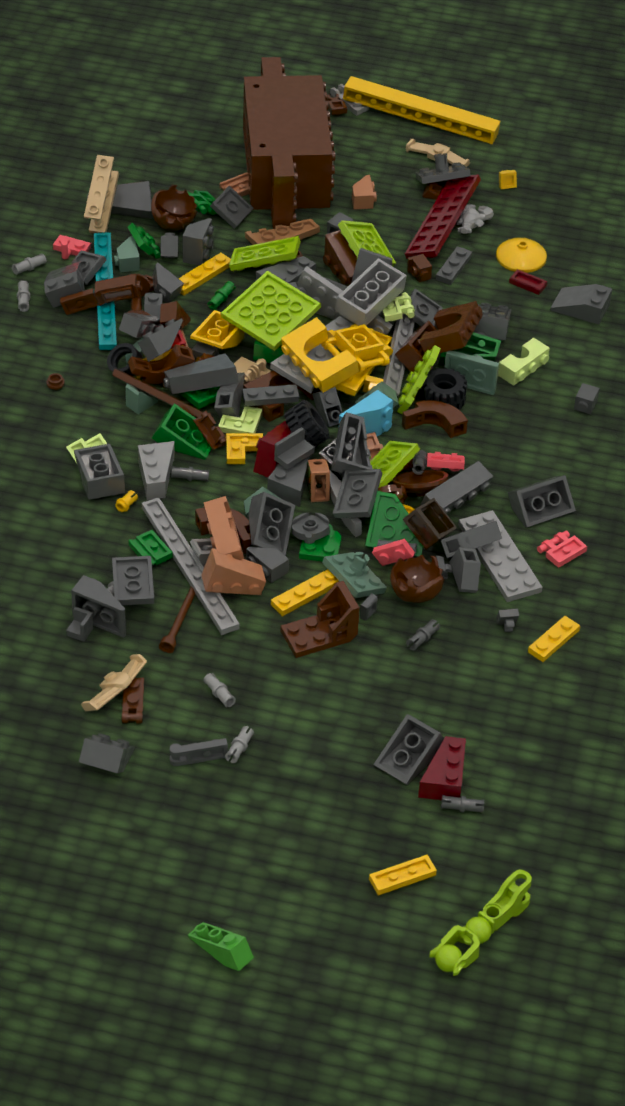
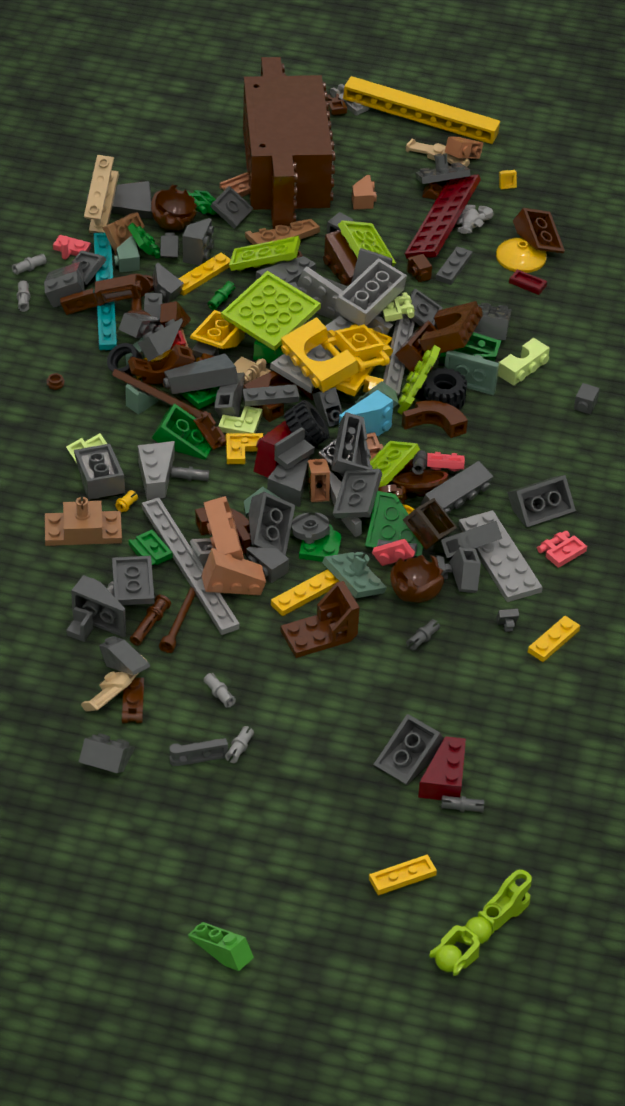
(83, 524): none -> medium nougat brick
(118, 231): none -> medium nougat wing
(122, 656): none -> dark grey slope
(154, 614): none -> reddish brown pin
(368, 607): dark grey tile -> none
(463, 148): none -> nougat slope
(538, 230): none -> reddish brown slope
(583, 302): dark grey slope -> none

